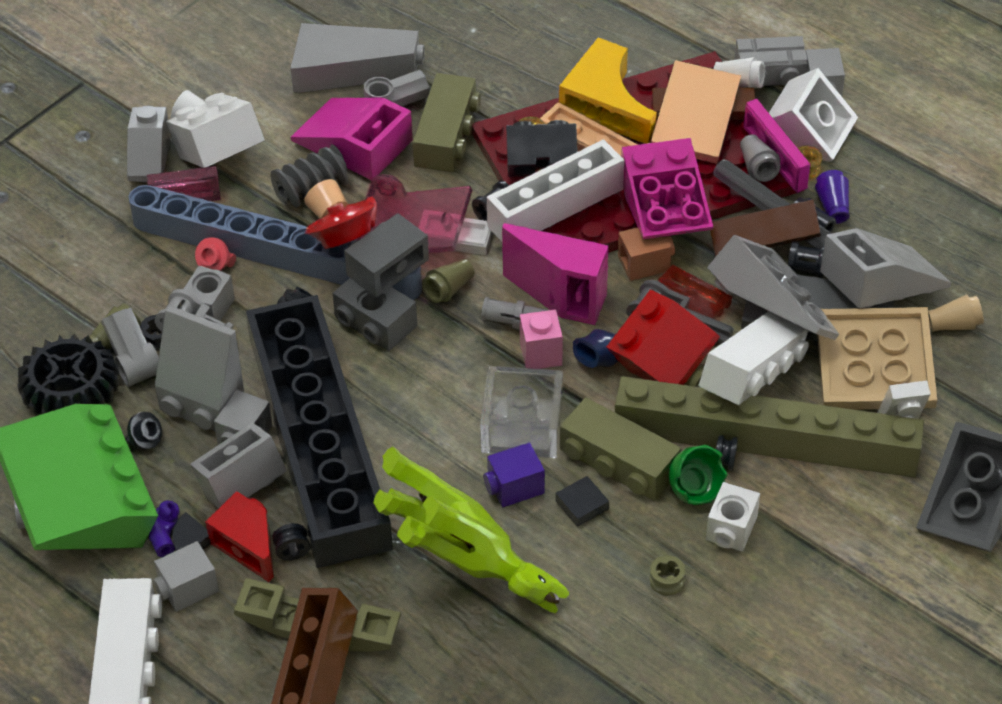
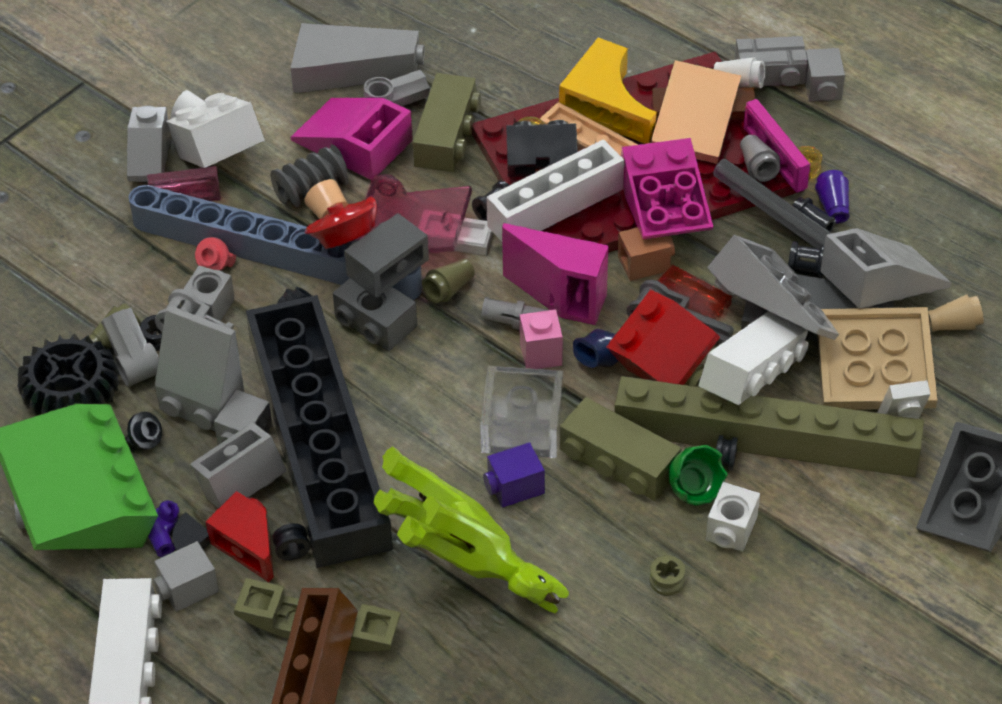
(582, 501): black tile -> none
(769, 226): reddish brown tile -> none
(814, 114): white slope -> none

